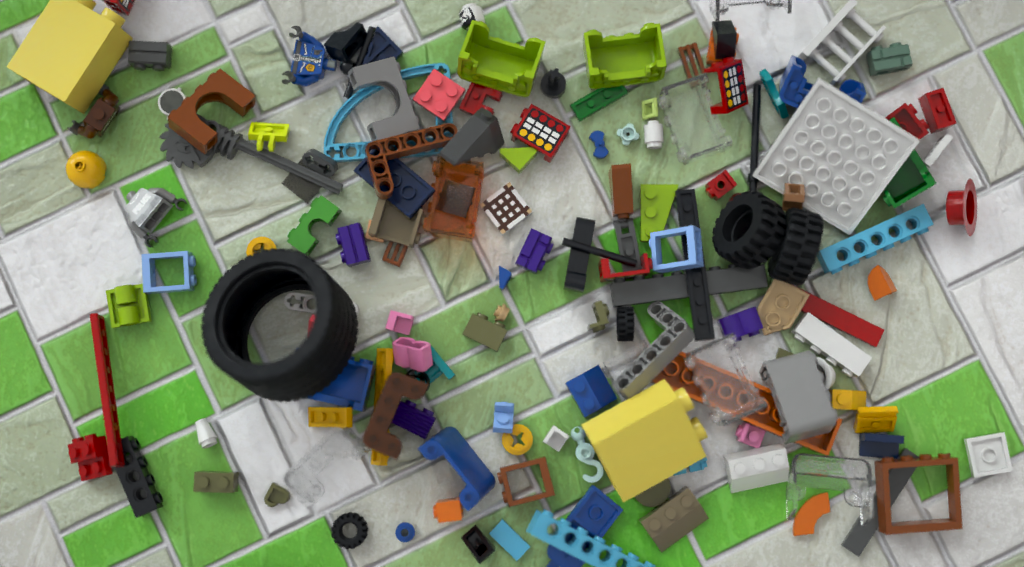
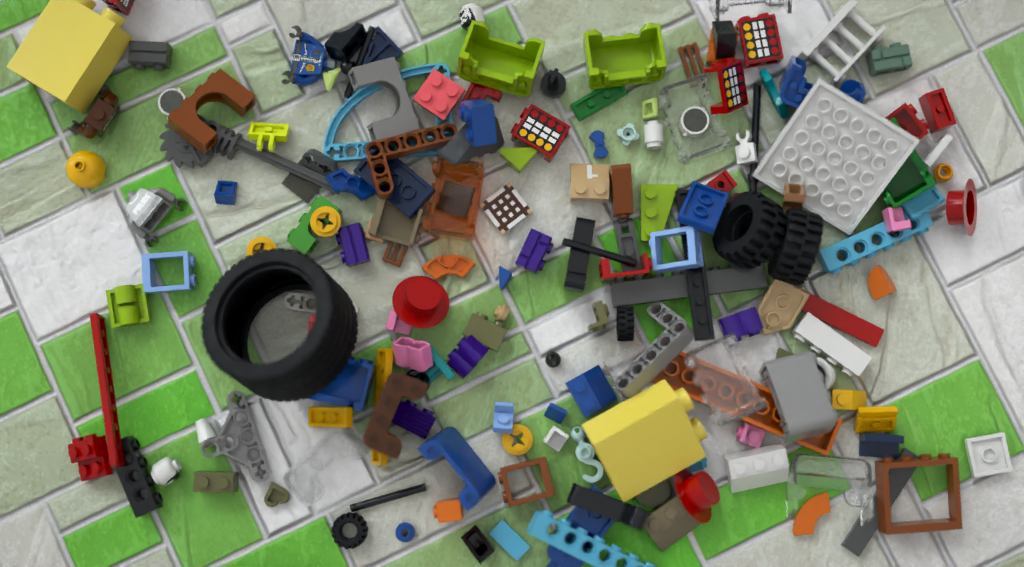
(166, 471): none -> white head
(225, 192): none -> blue slope
(241, 448): none -> light grey beam
(322, 213): none -> yellow gear
(331, 78): none -> yellowish green slope
(344, 182): none -> blue tile
(388, 497): none -> black bar
(420, 302): none -> red hose
(448, 265): none -> orange tile
(466, 356): none -> dark purple brick
(480, 121): none -> blue brick
(549, 361): none -> pearl dark grey hinge
(555, 413): none -> blue slope
(589, 183): none -> tan slope
(608, 506): none -> black beam
(694, 121): none -> piece
(697, 493): none -> red hose
(702, 207): none -> blue tile
(746, 151): none -> white plate
(759, 40): none -> panel
(895, 220): none -> bright pink panel
(922, 203): none -> medium azure tile
(948, 172): none -> light orange plate

